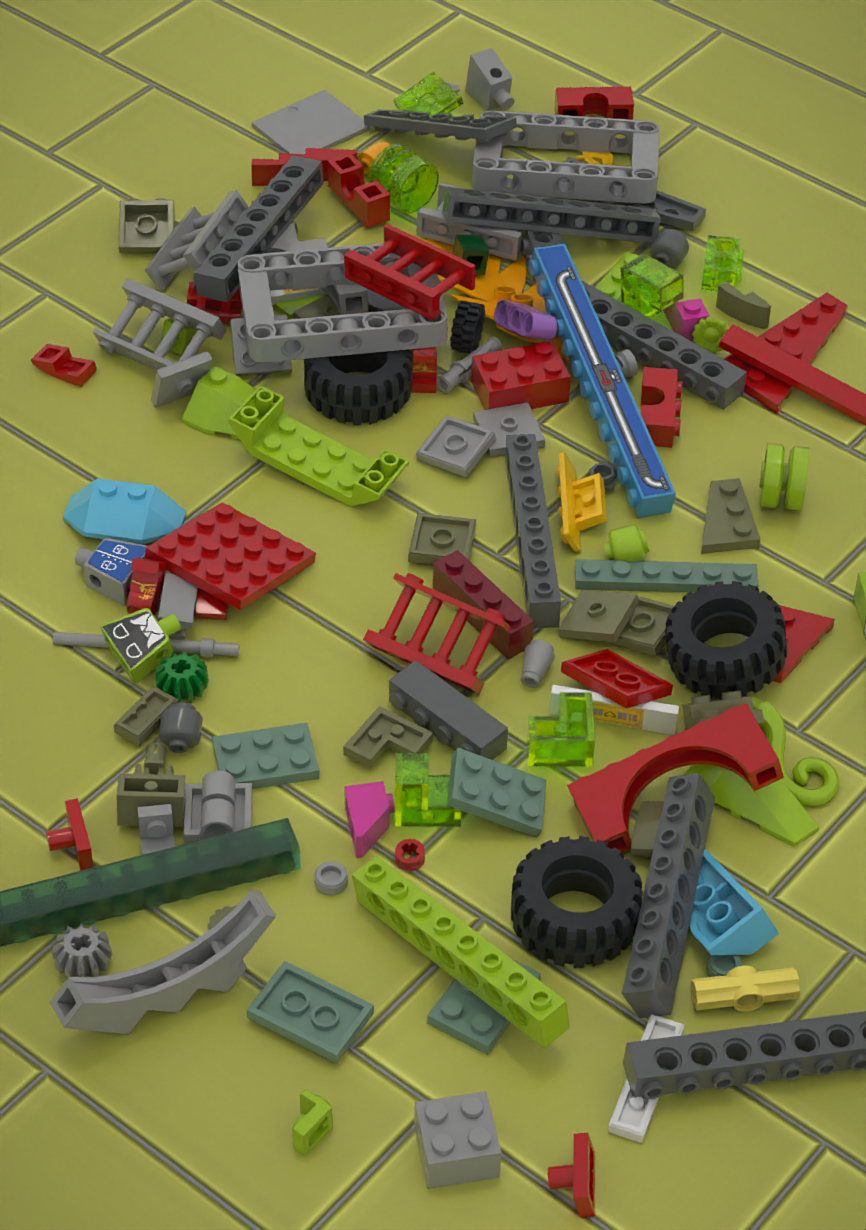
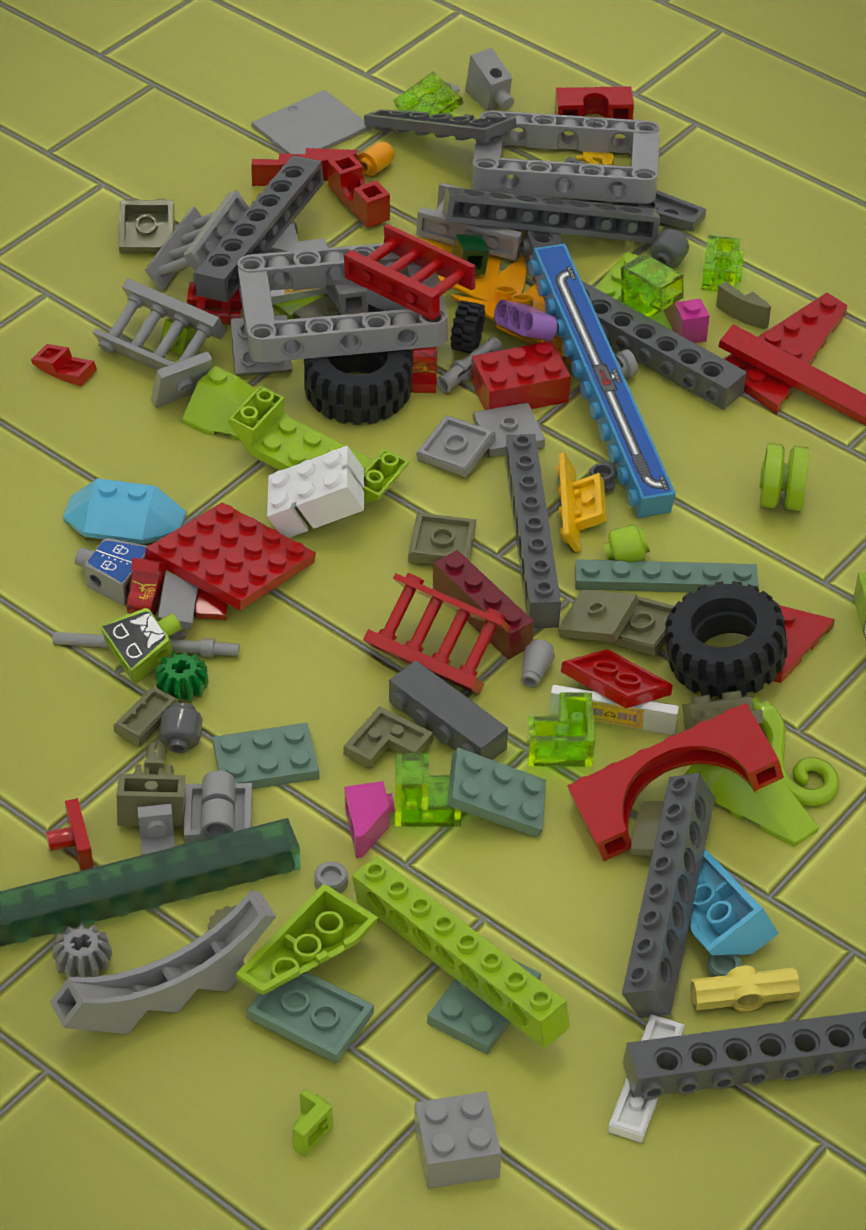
(311, 936): none -> lime wedge
(320, 488): none -> white piece
(405, 177): clear neon green wheel -> none
(409, 846): red bush -> none
(569, 935): black tyre -> none
(579, 1175): red tile -> none
(660, 404): red arch -> none
(709, 332): lime piece -> none
(728, 519): olive wing -> none

